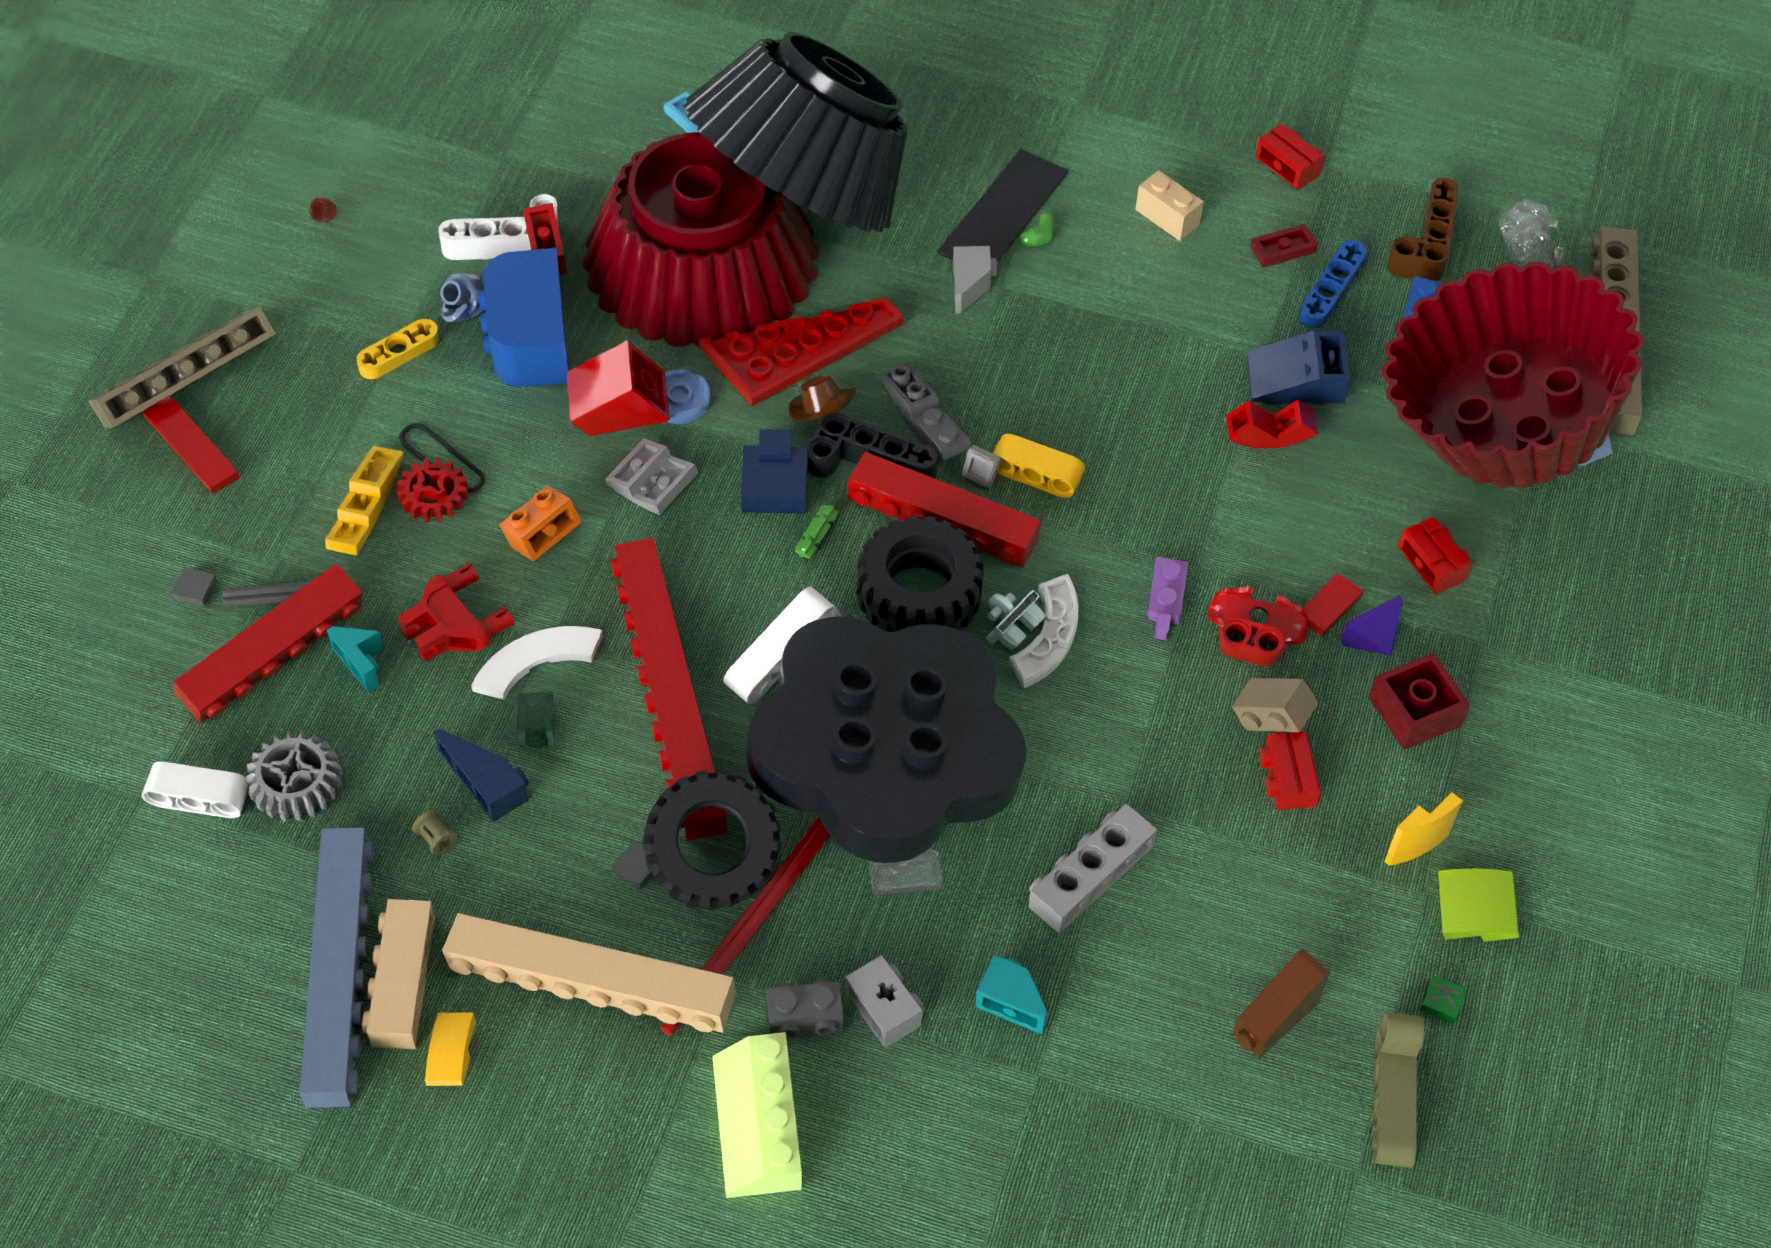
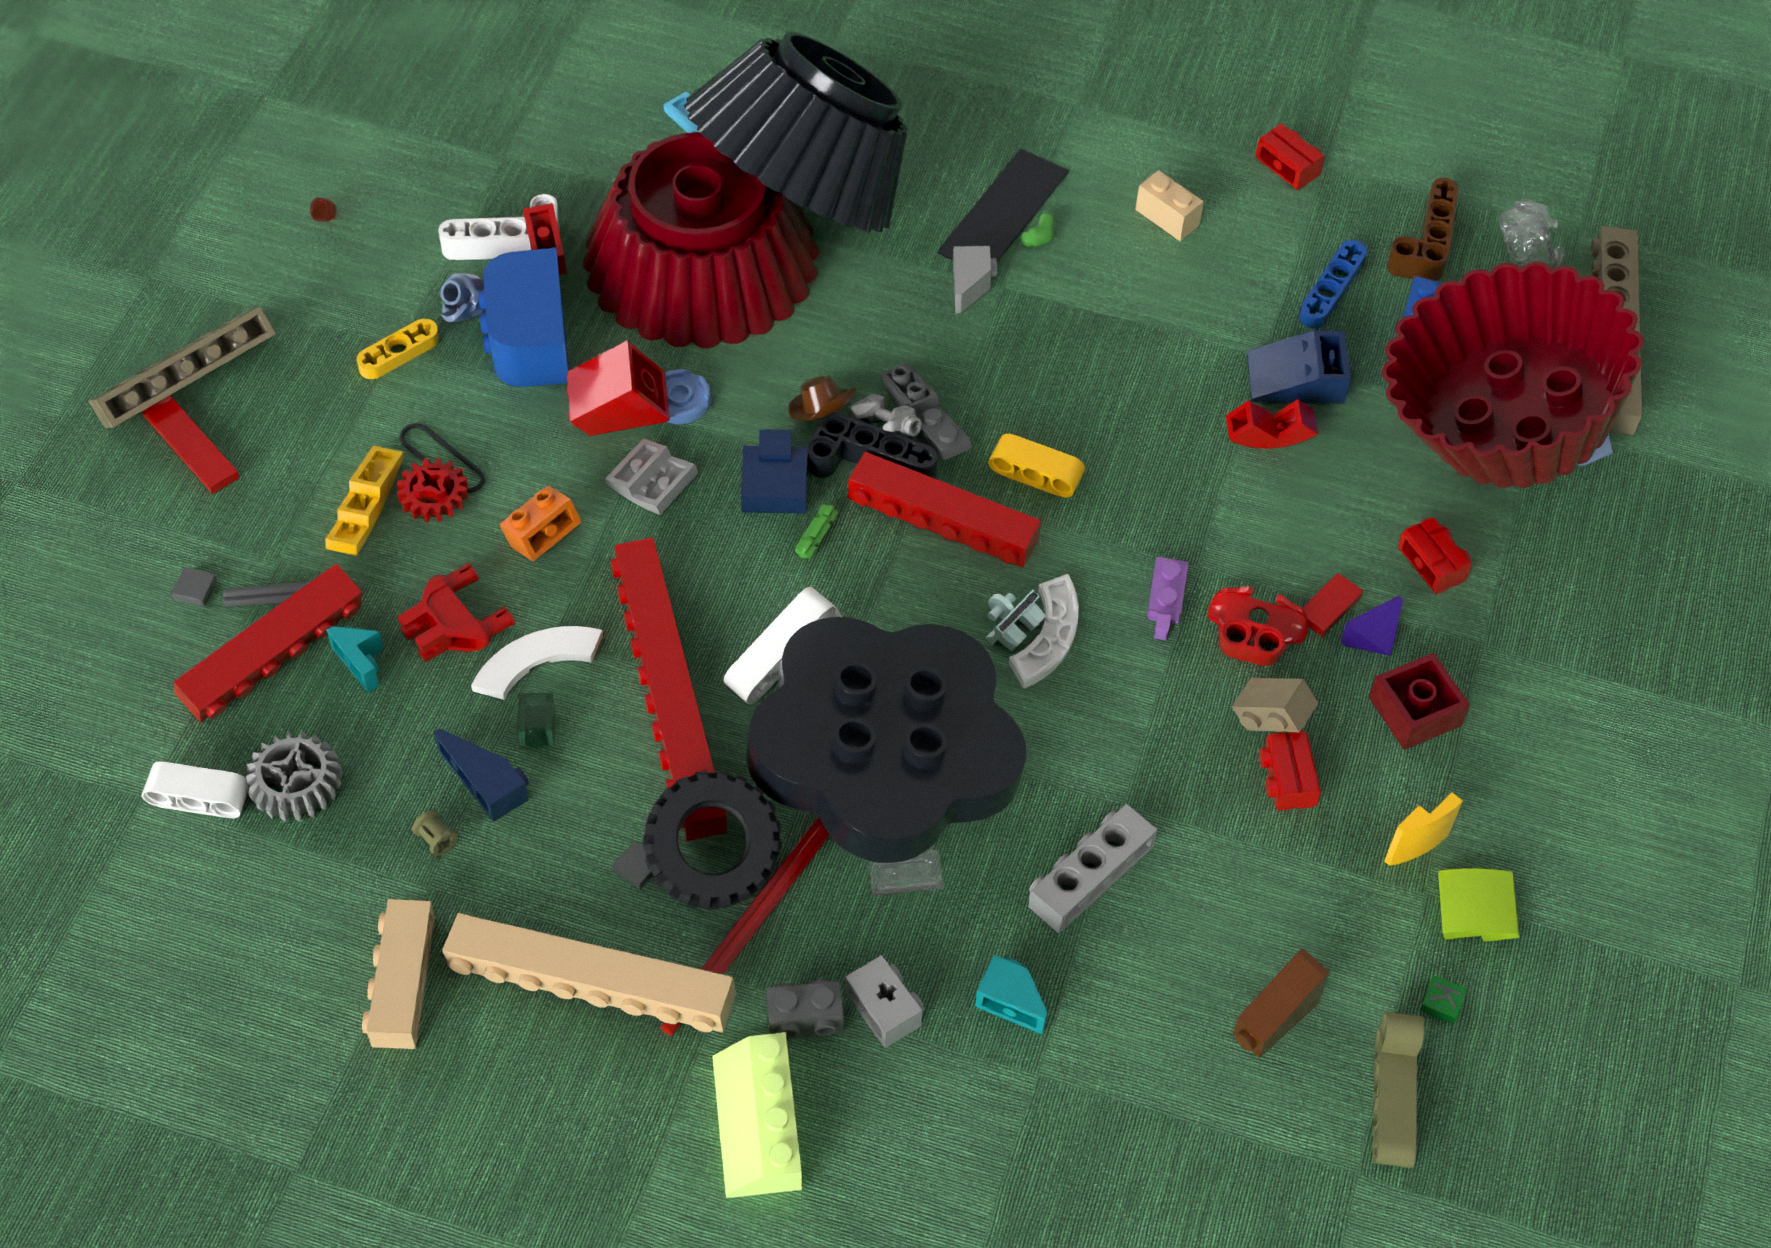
(336, 969): sand blue brick -> none
(448, 1049): yellow slope -> none
(794, 348): red wing -> none
(901, 419): none -> light grey piece
(923, 545): black tyre -> none
(981, 466): light grey tile -> none
(1283, 245): dark red plate -> none

